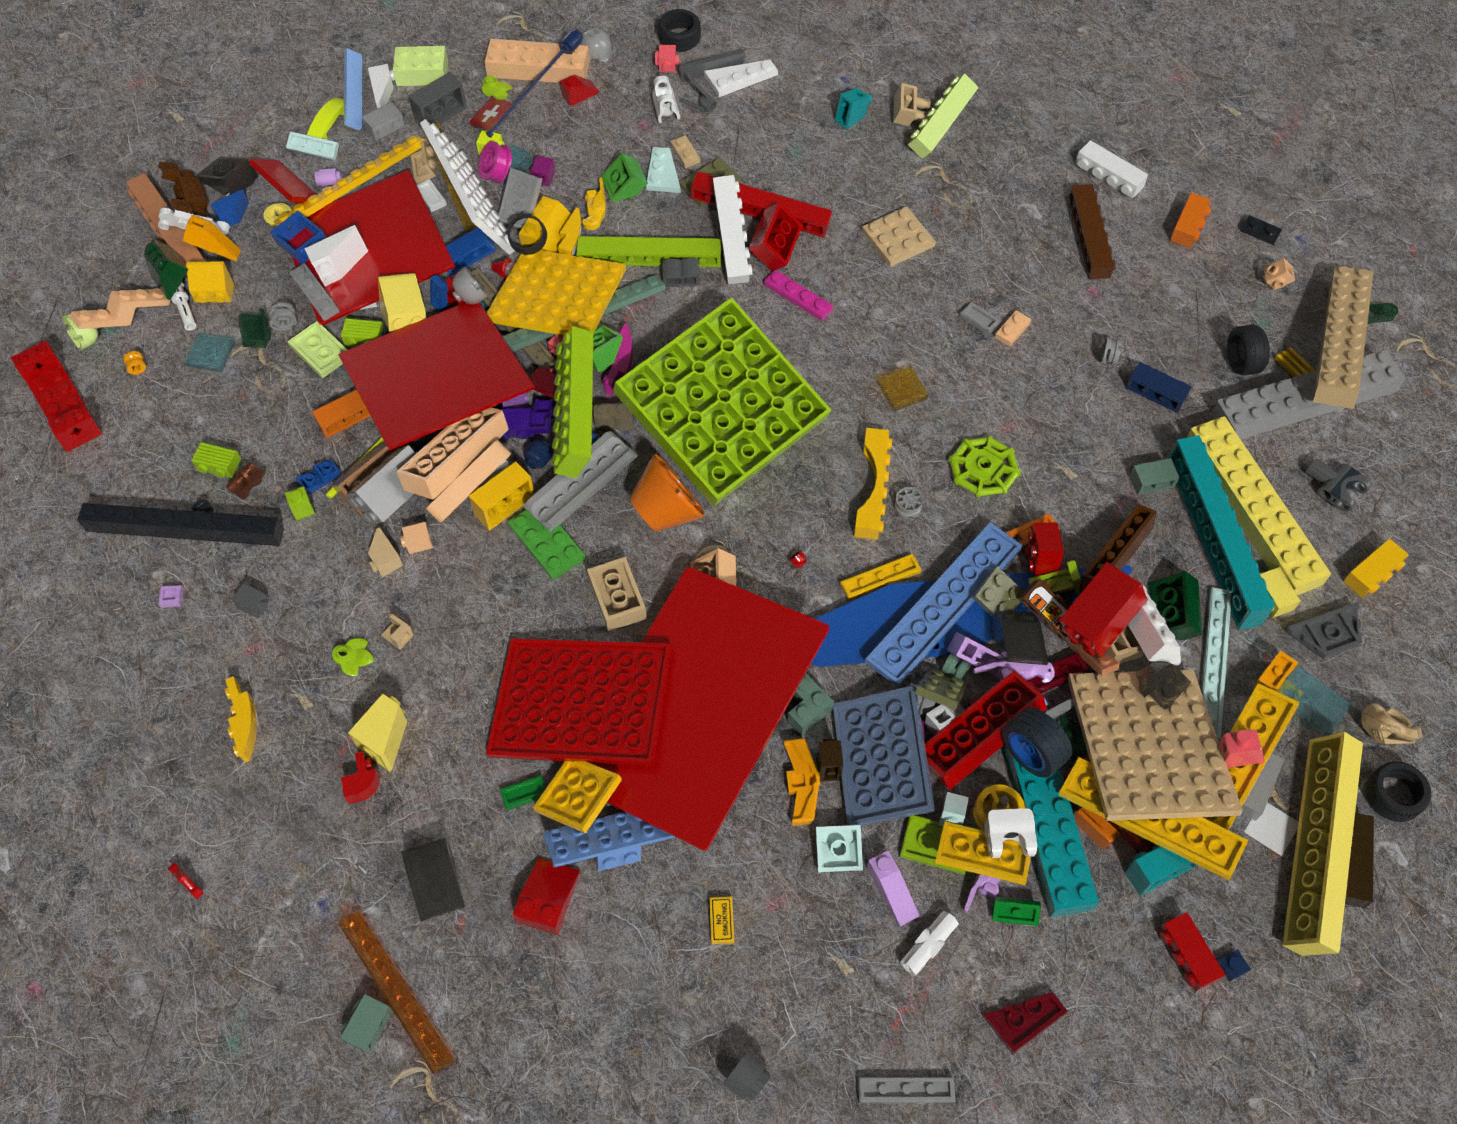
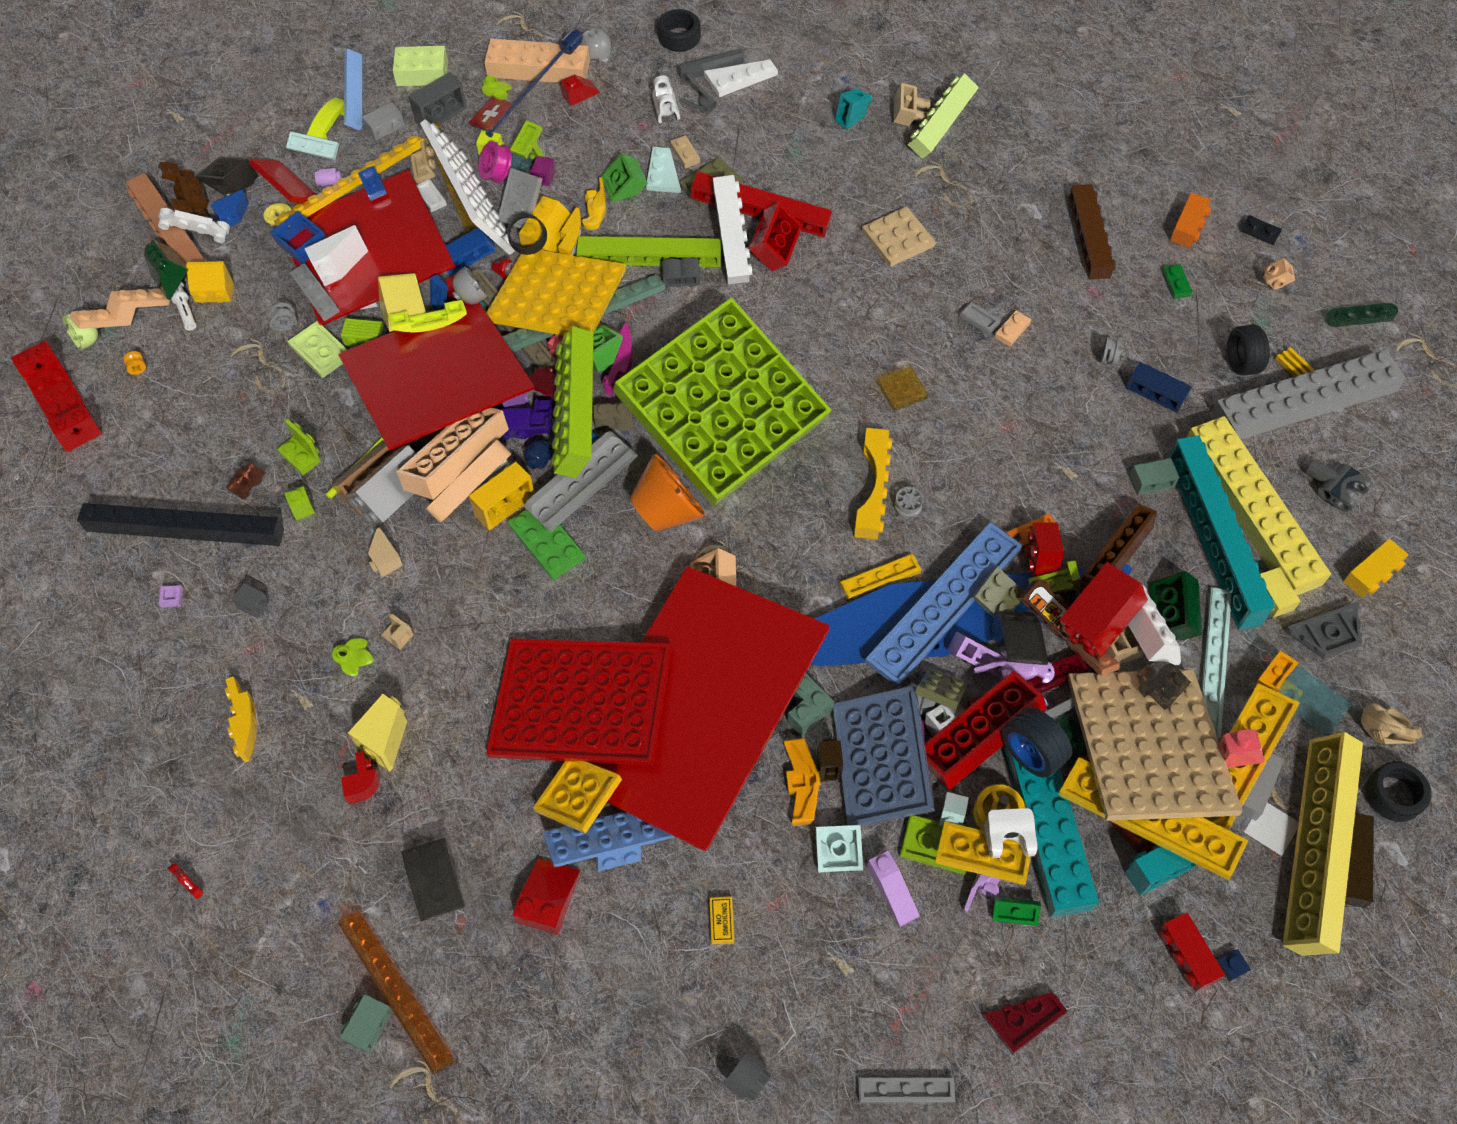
(202, 506): black bush -> none
(208, 237): light orange slope -> none
(210, 352): clear light blue tile -> none
(216, 460): lime brick -> none
(254, 329): clear green bracket -> none
(299, 449): none -> lime bracket
(320, 476): blue slope -> none
(341, 414): orange brick -> none
(372, 183): none -> blue plate
(381, 83): white slope -> none
(416, 538): light nougat brick -> none
(428, 321): none -> neon yellow slope
(523, 792): green tile -> none
(526, 141): none -> lime bracket
(617, 594): tan brick -> none
(666, 58): coral brick -> none
(798, 295): dark pink plate -> none
(798, 559): red hinge -> none
(929, 943): white piece -> none
(951, 665): sand green wheel -> none
(981, 475): lime plate -> none
(1096, 827): orange panel -> none
(1111, 169): white brick -> none
(1177, 281): none -> green plate
(1344, 337): tan brick -> none

